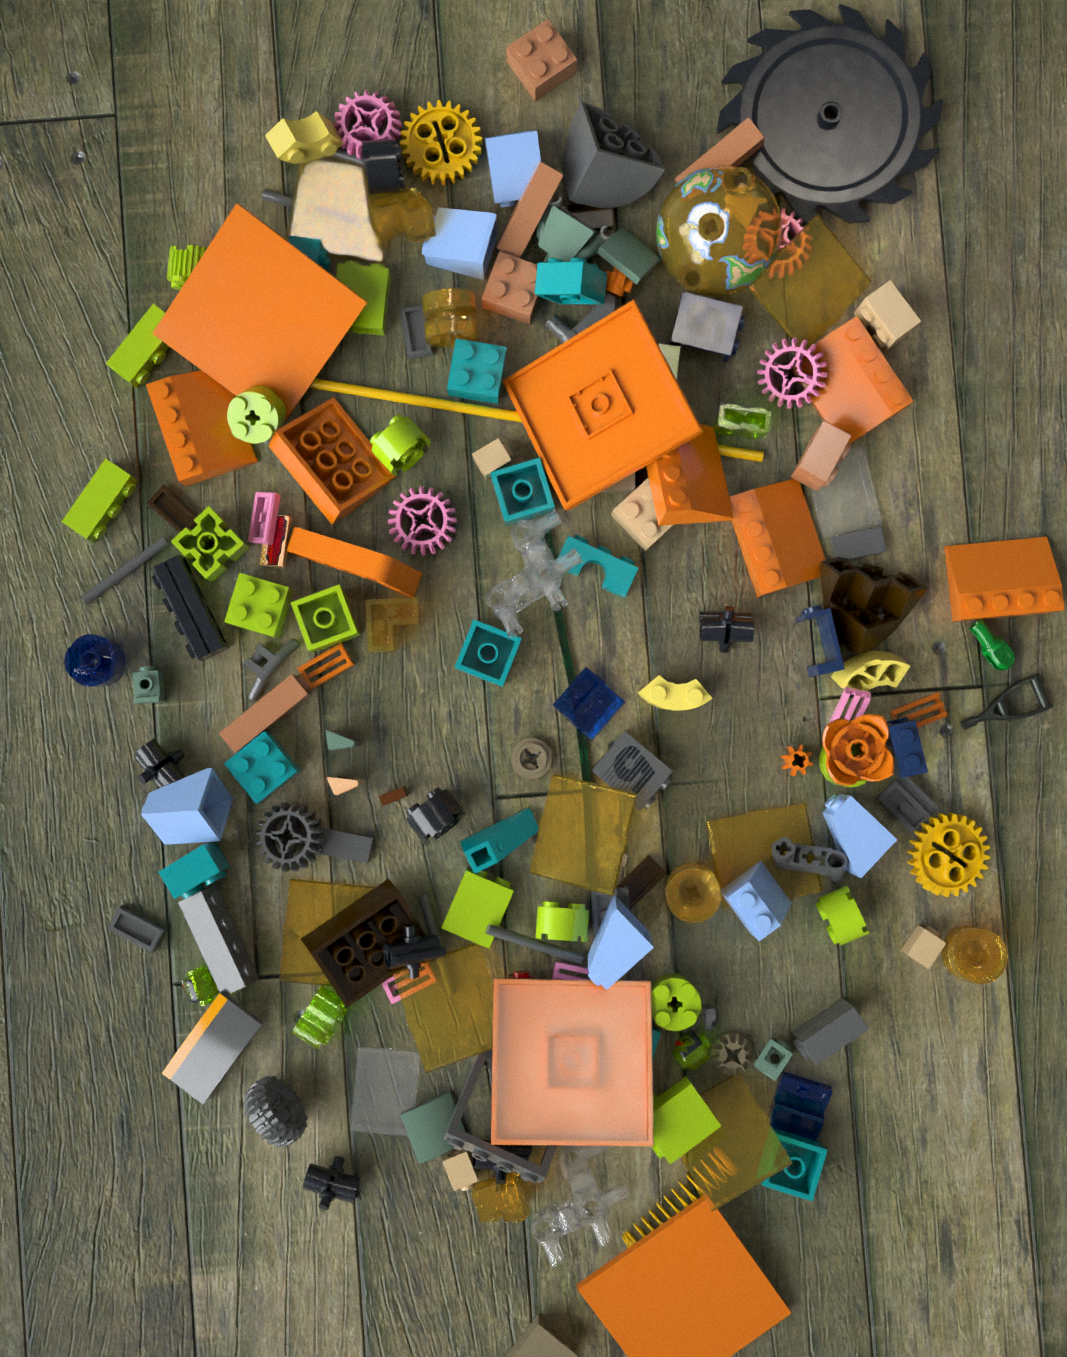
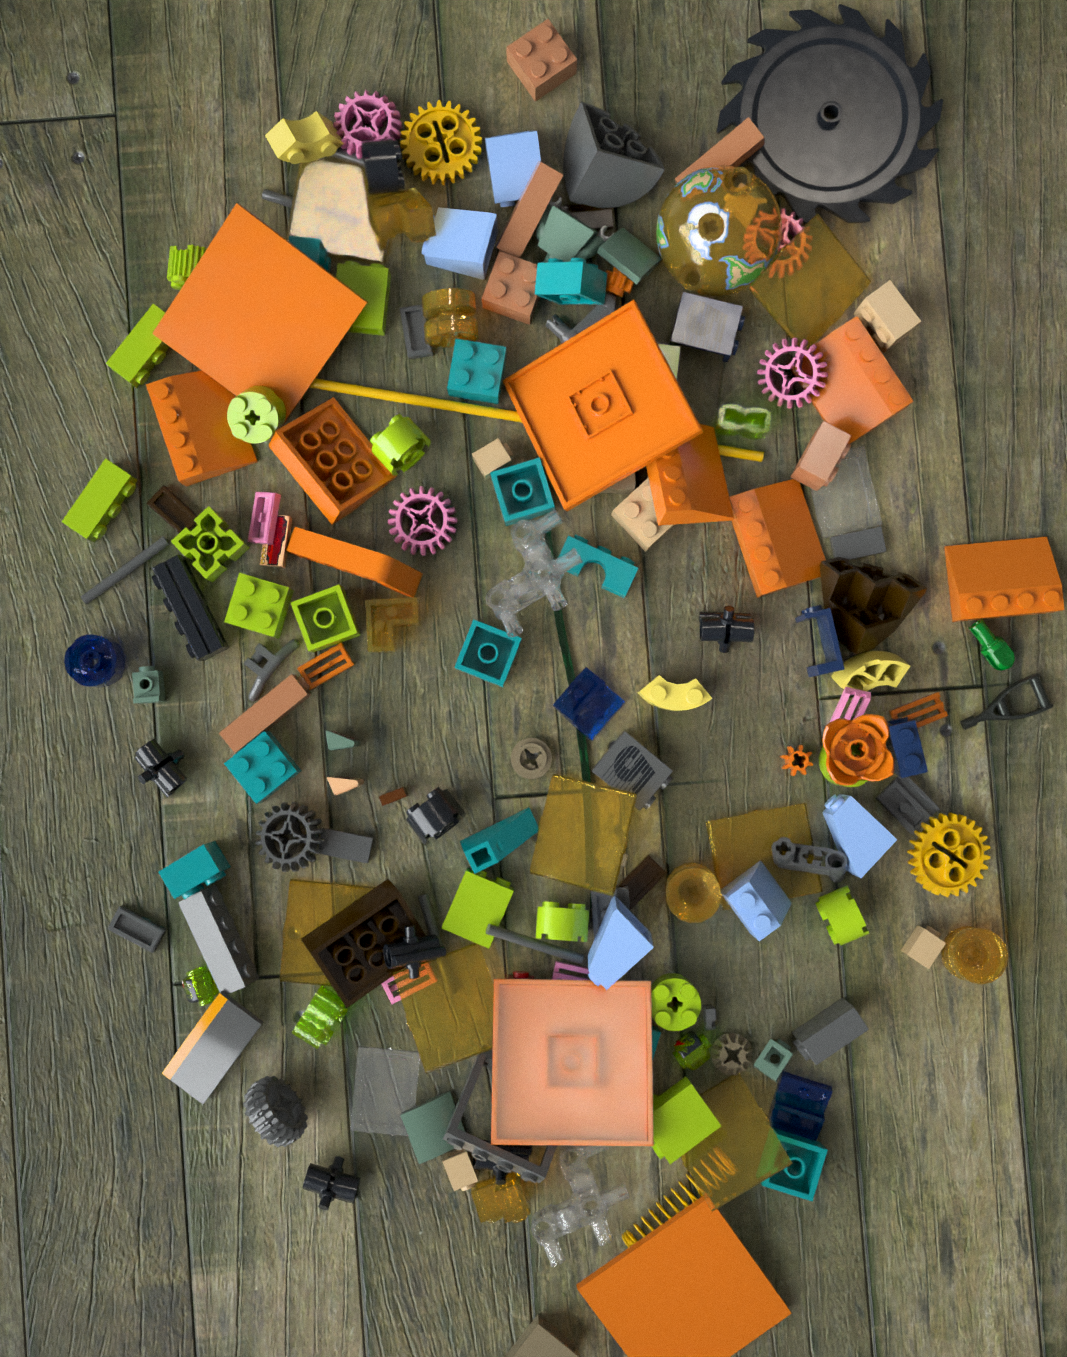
(189, 809): light blue slope -> none

